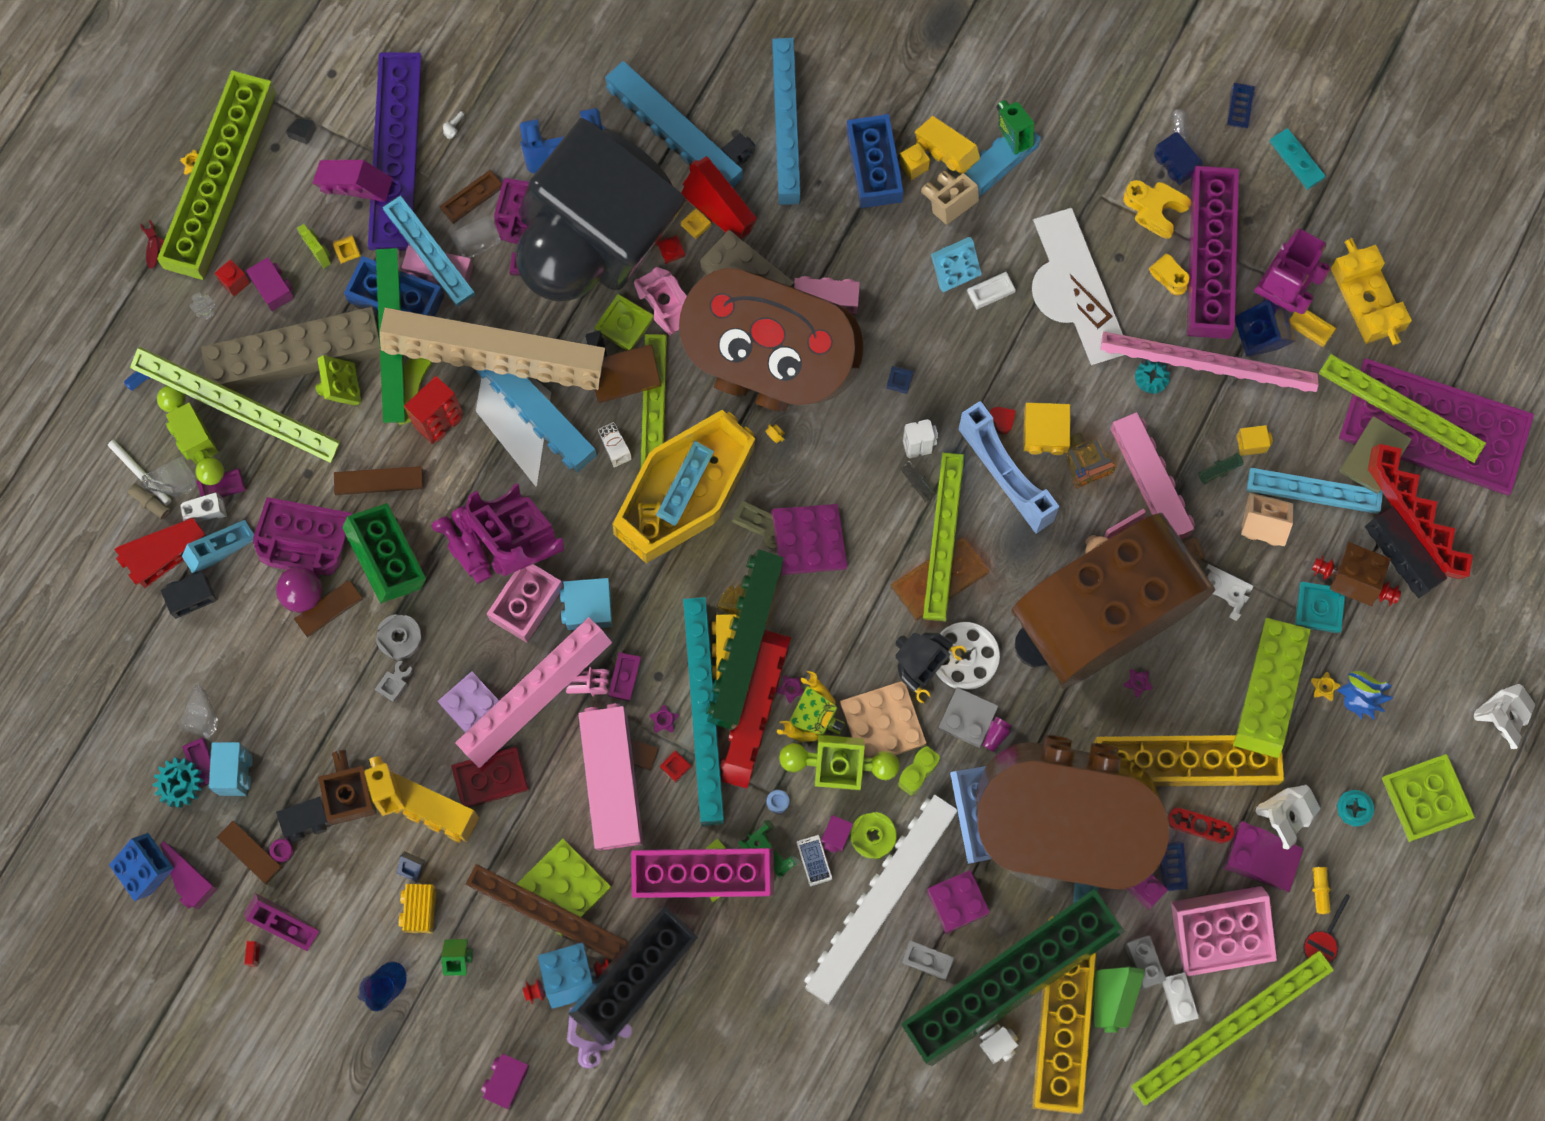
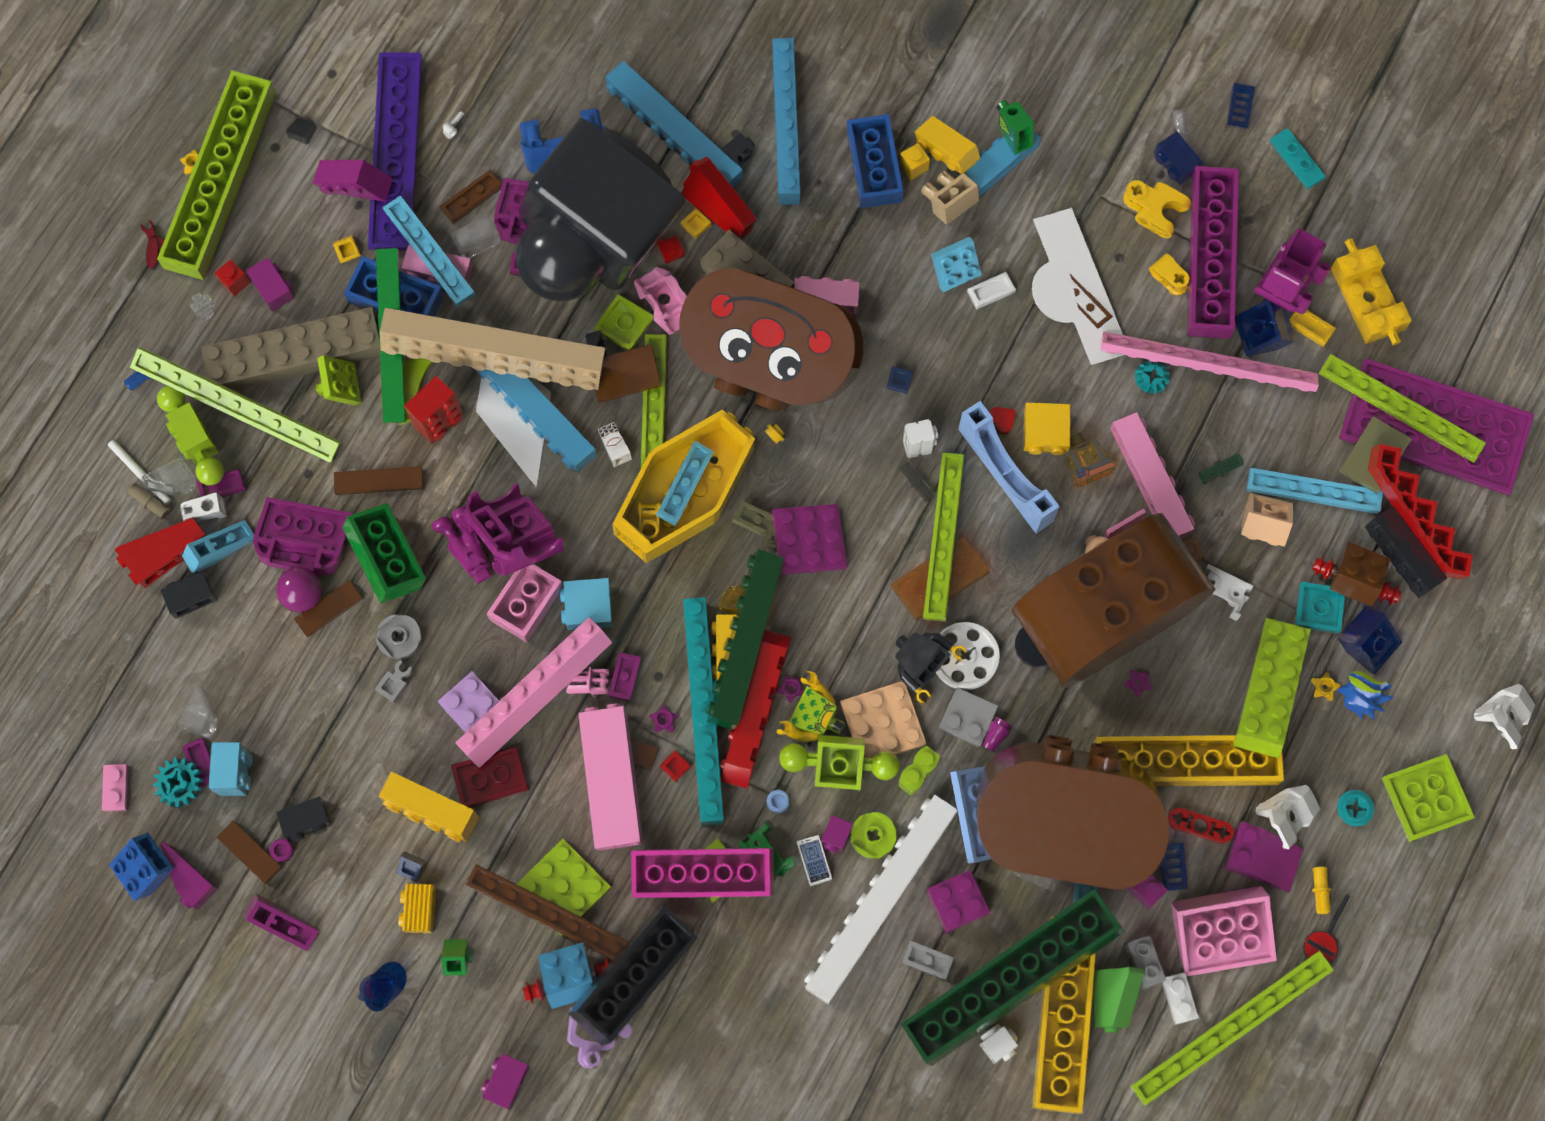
(115, 787): none -> bright pink plate
(252, 954): red tile -> none
(318, 250): lime wing -> none
(335, 788): reddish brown brick -> none
(383, 787): yellow torso -> none
(1254, 440): yellow brick -> none
(1370, 639): none -> clear blue slope

